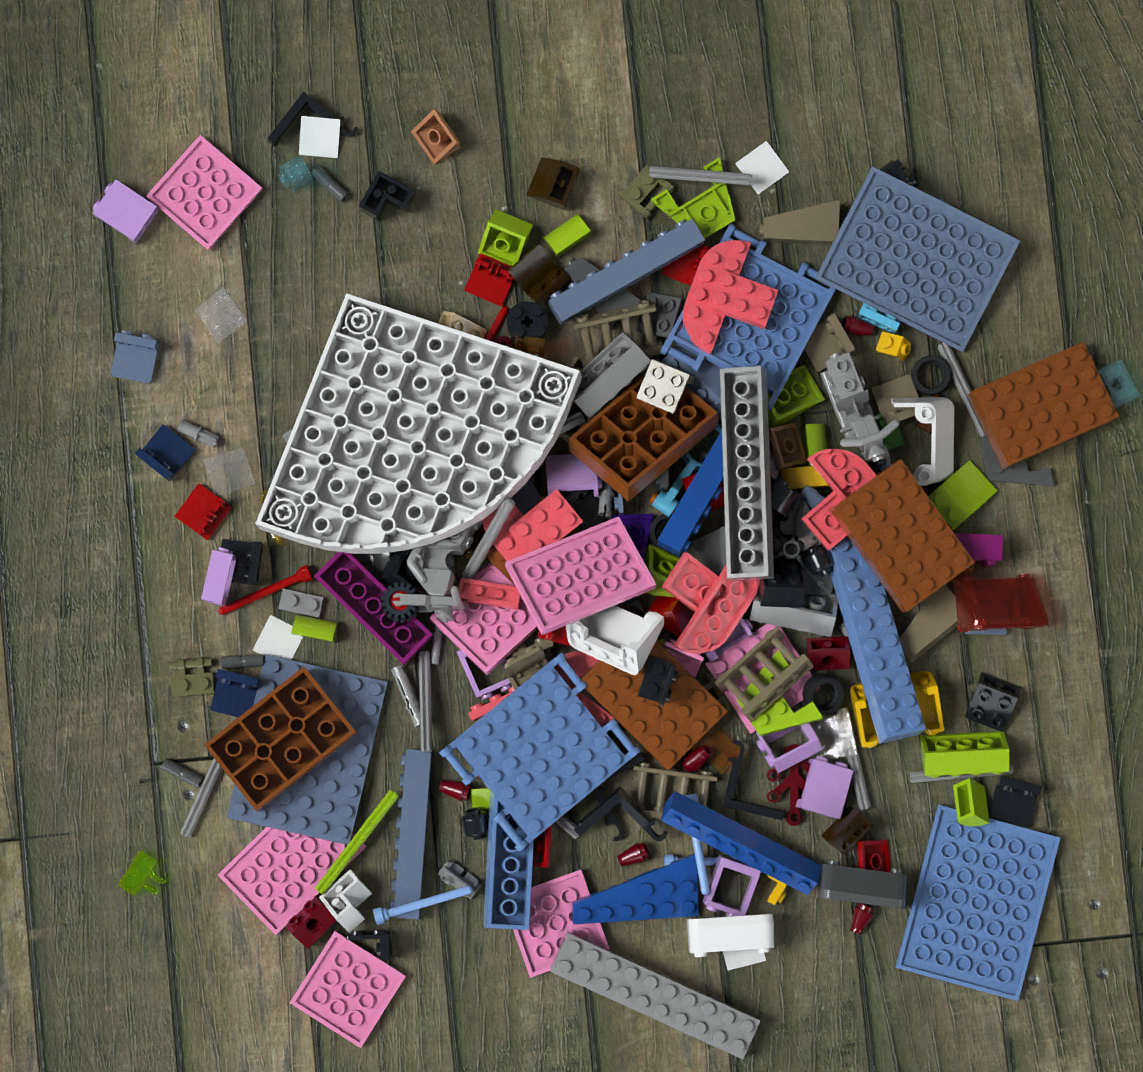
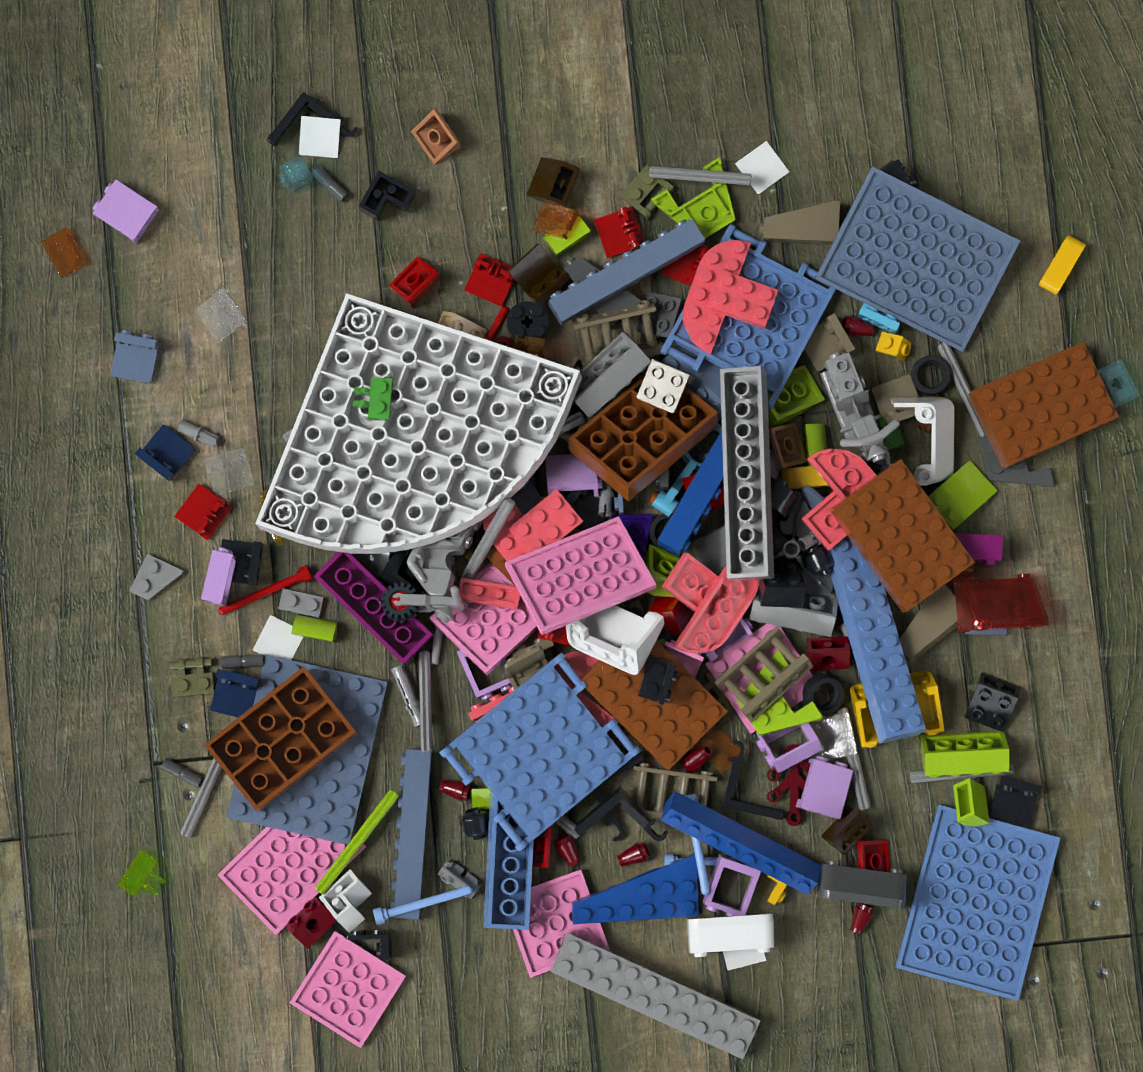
(64, 252): none -> clear orange plate
(153, 577): none -> light grey wing
(204, 192): bright pink plate -> none
(379, 401): none -> bright green hinge
(414, 281): none -> red slope
(505, 237): lime slope -> none
(555, 220): none -> clear orange plate
(566, 847): none -> dark red cone
(619, 232): none -> red hinge
(1062, 264): none -> yellow beam

